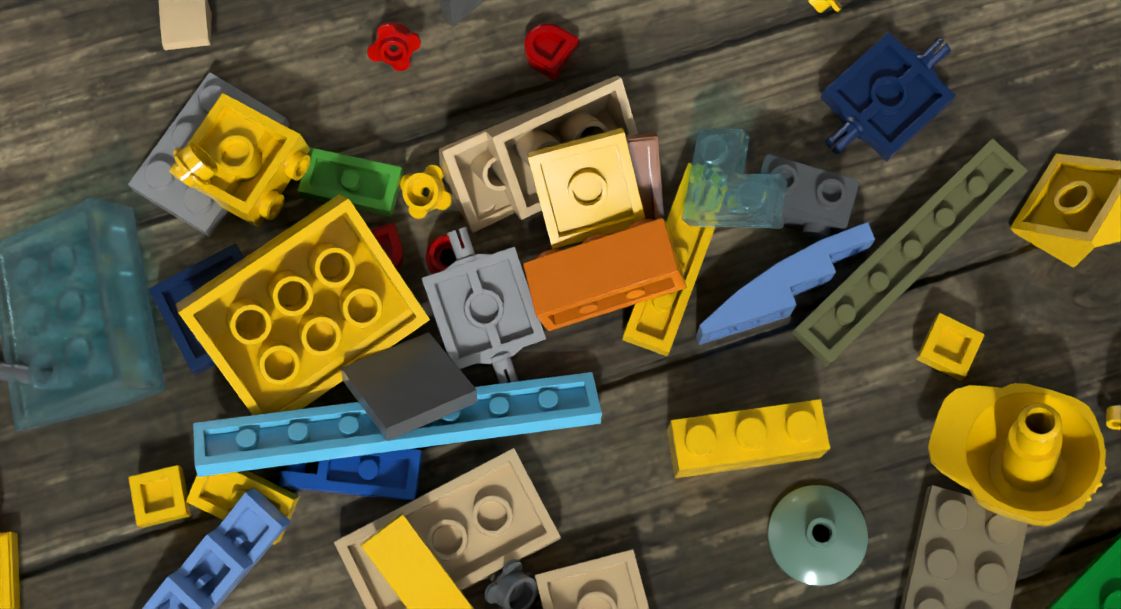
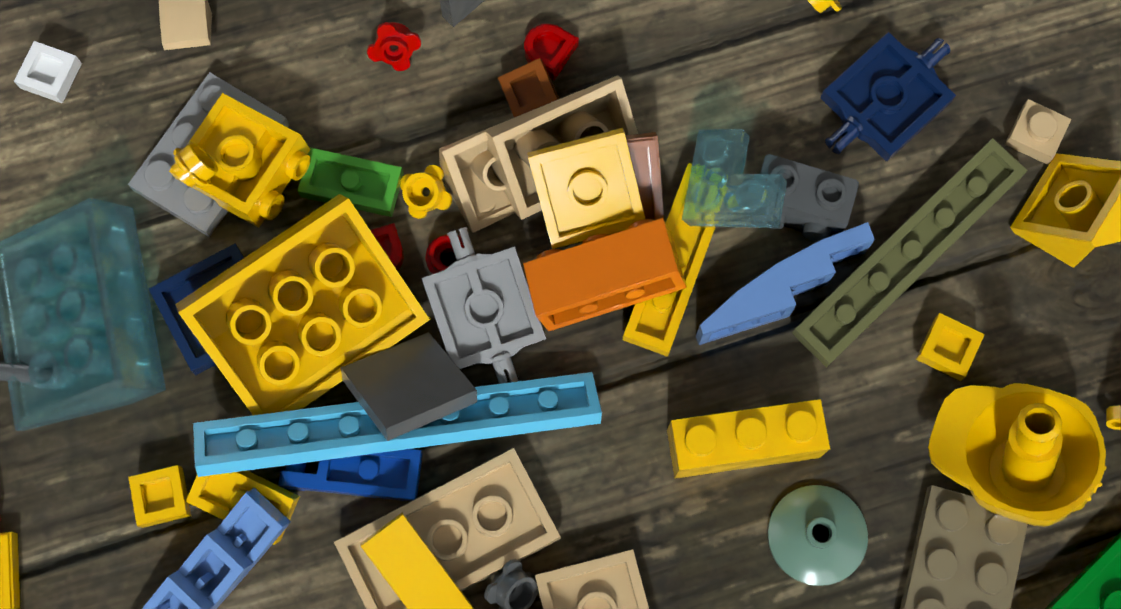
(48, 72): none -> white plate
(528, 87): none -> dark orange plate
(1038, 131): none -> tan plate

